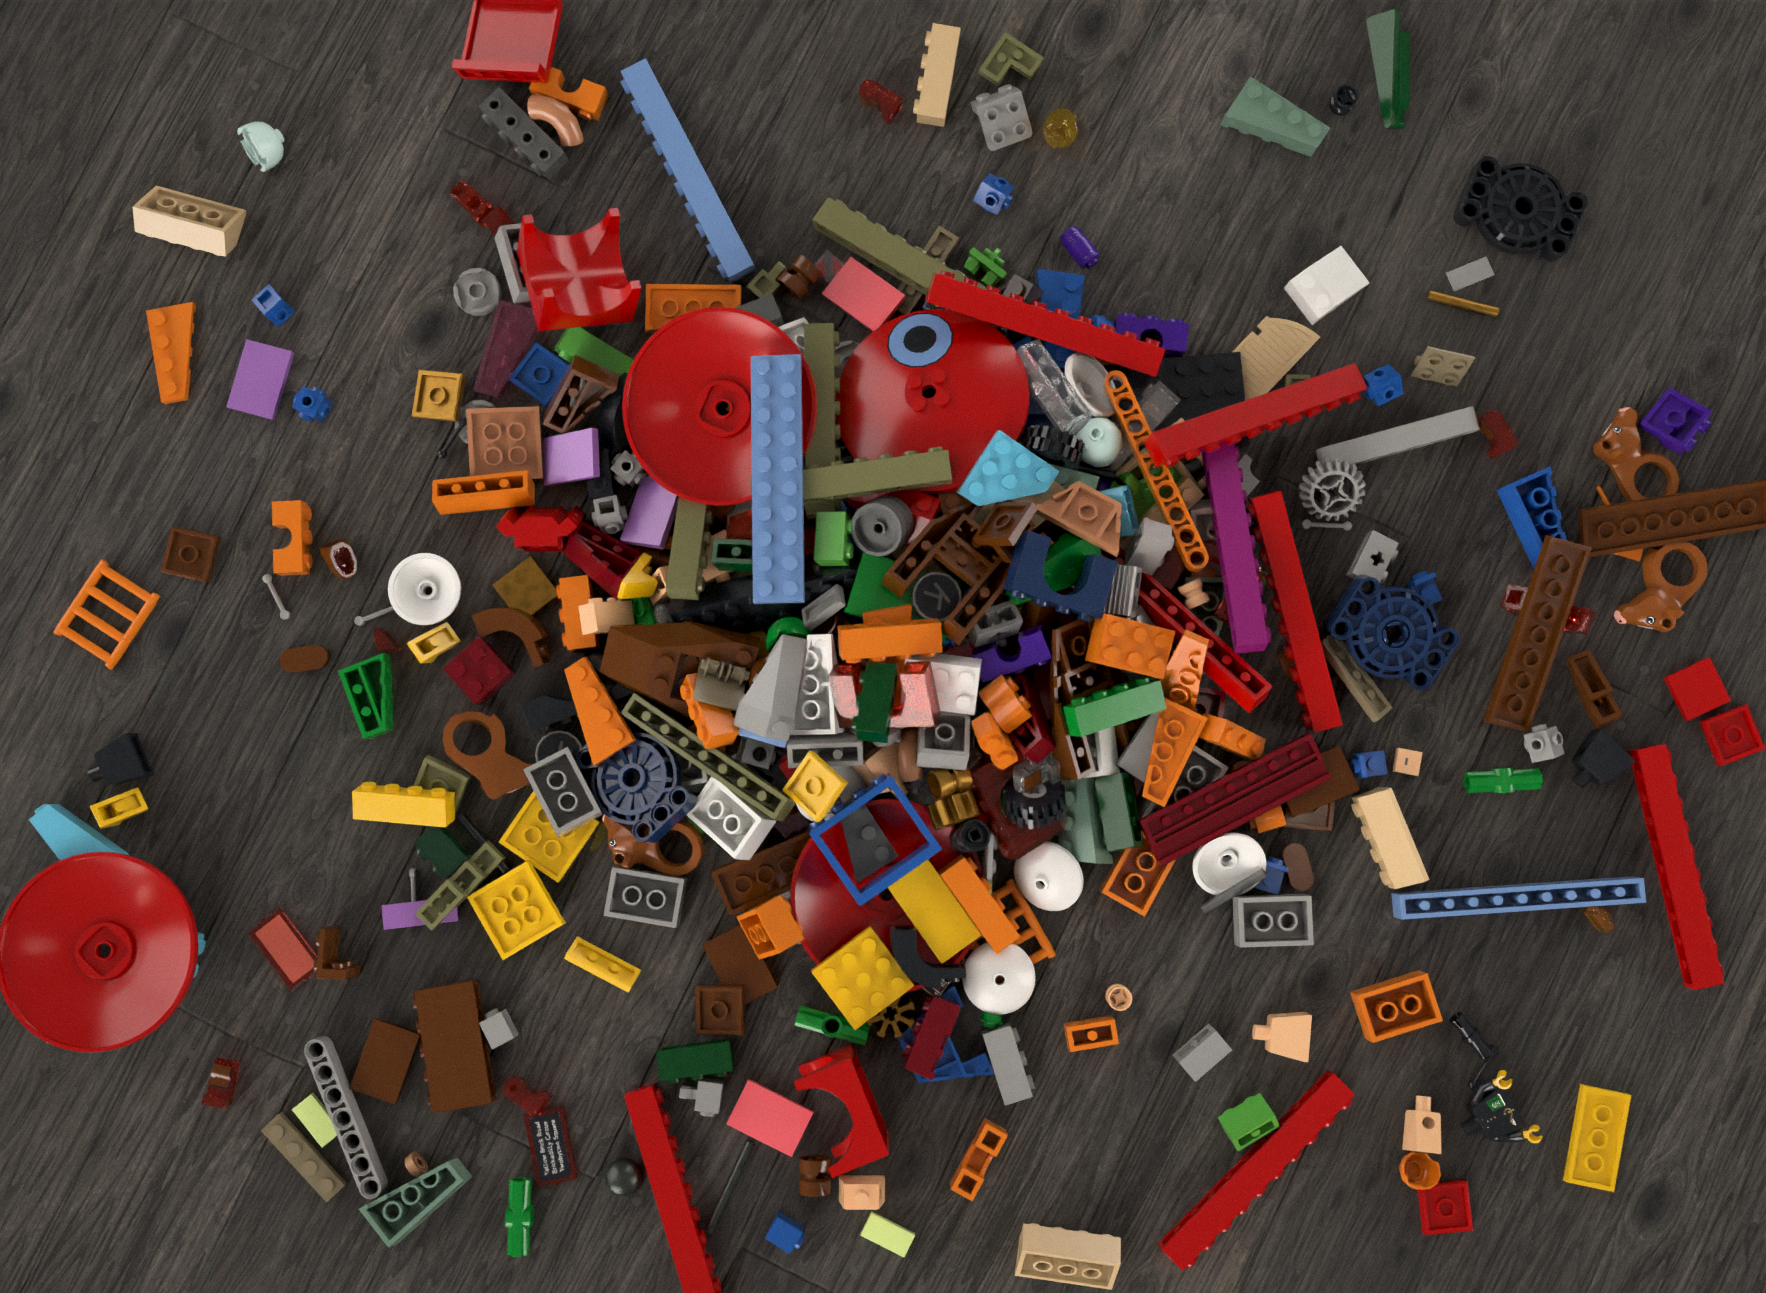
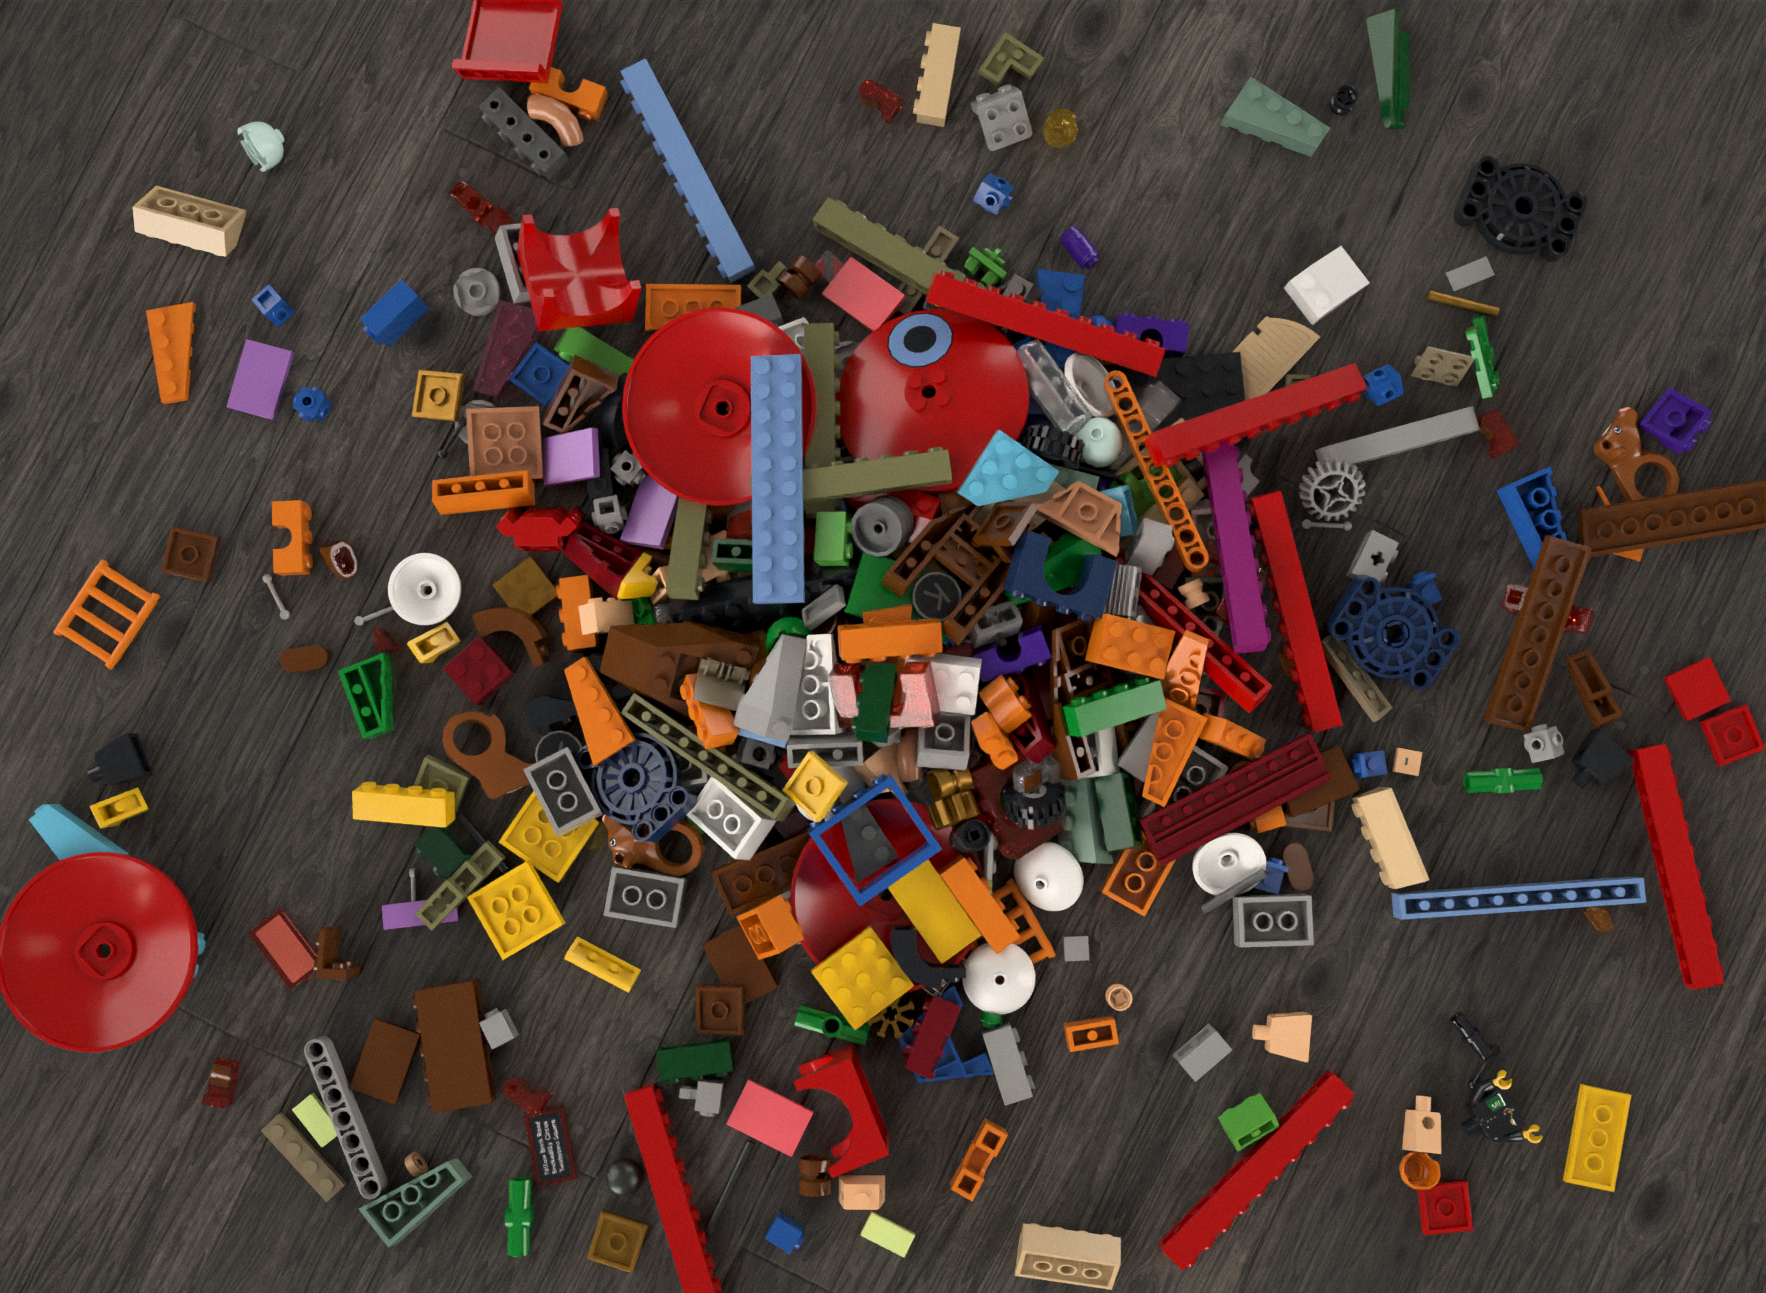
(393, 314): none -> blue brick
(617, 1241): none -> pearl gold tile
(1076, 948): none -> light grey tile
(1396, 1006): orange brick -> none
(1484, 357): none -> green wing
(1661, 601): dark orange animal -> none

